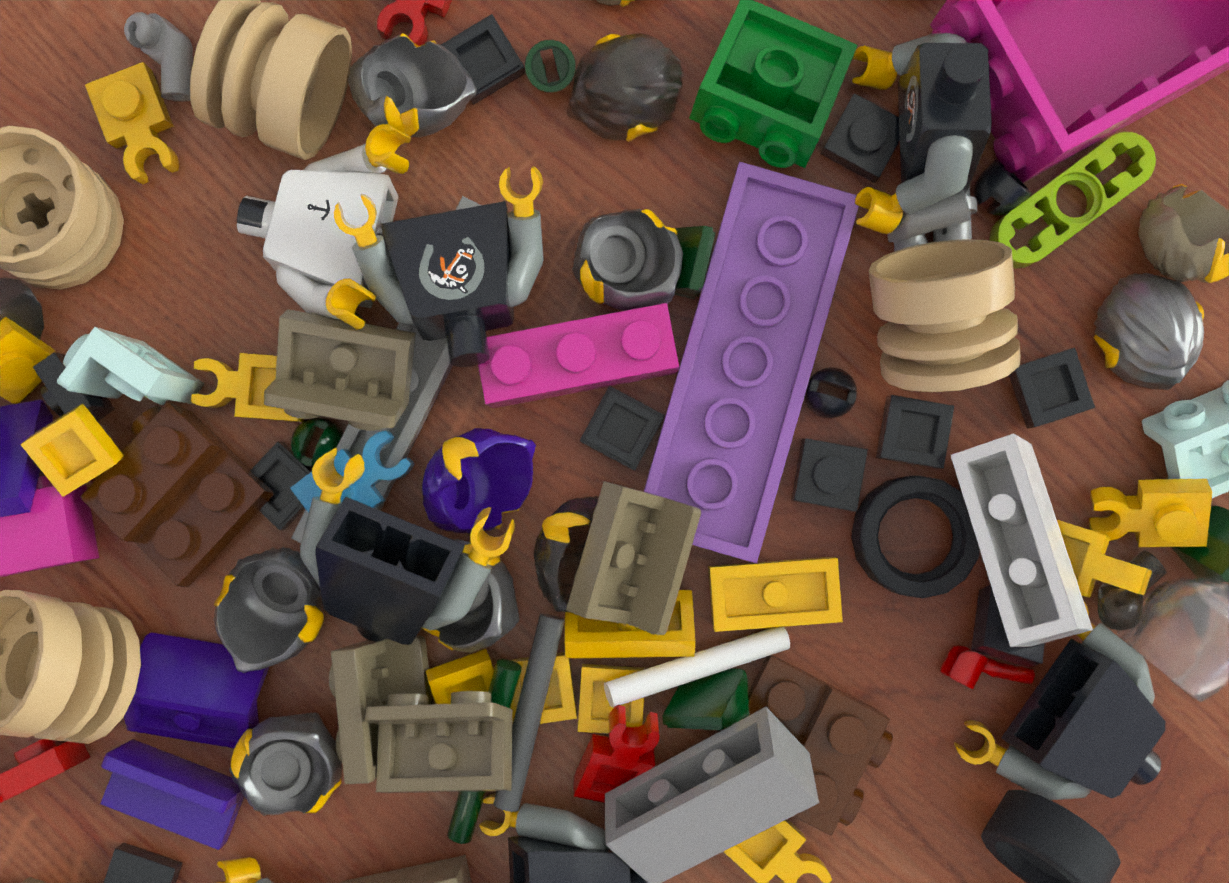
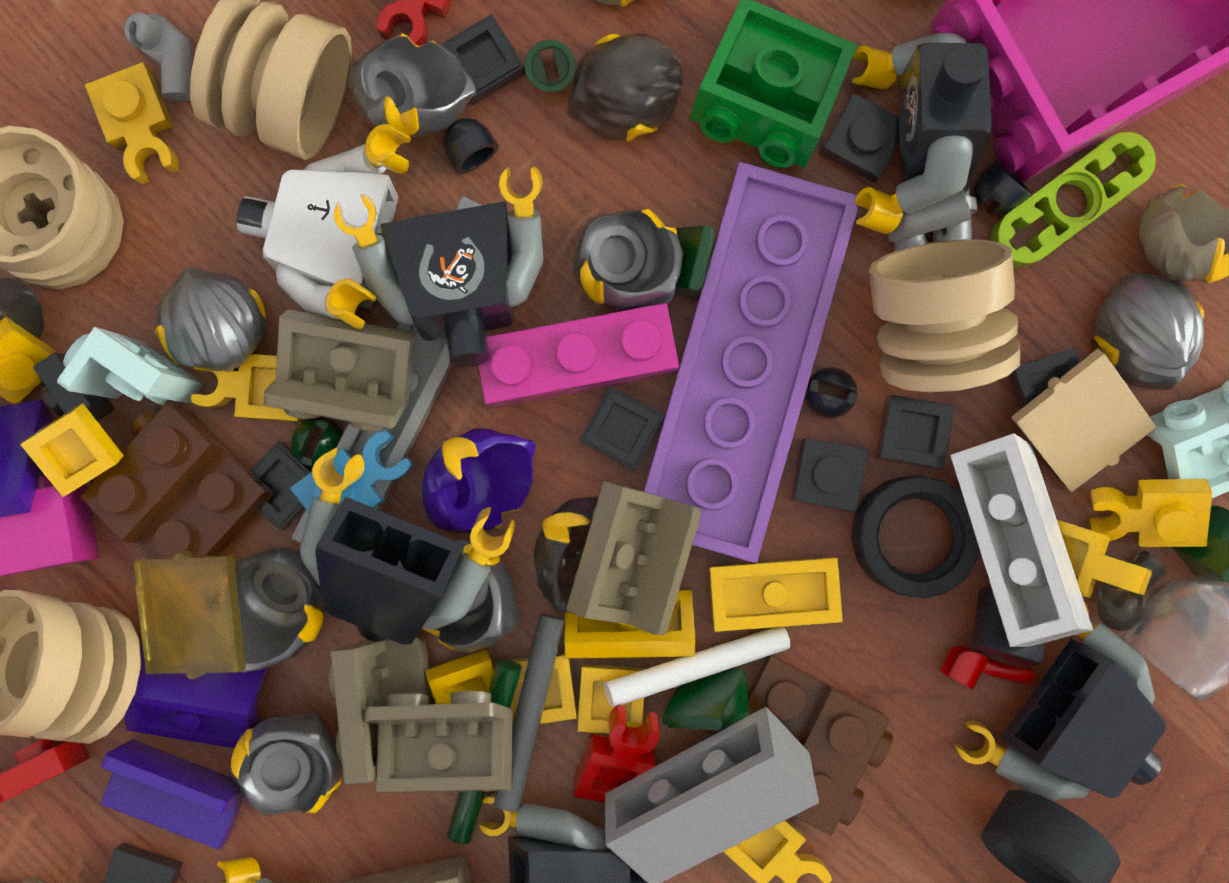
(190, 614): none -> clear yellow piece
(210, 321): none -> flat silver hair
(468, 145): none -> black hinge
(1084, 420): none -> tan piece

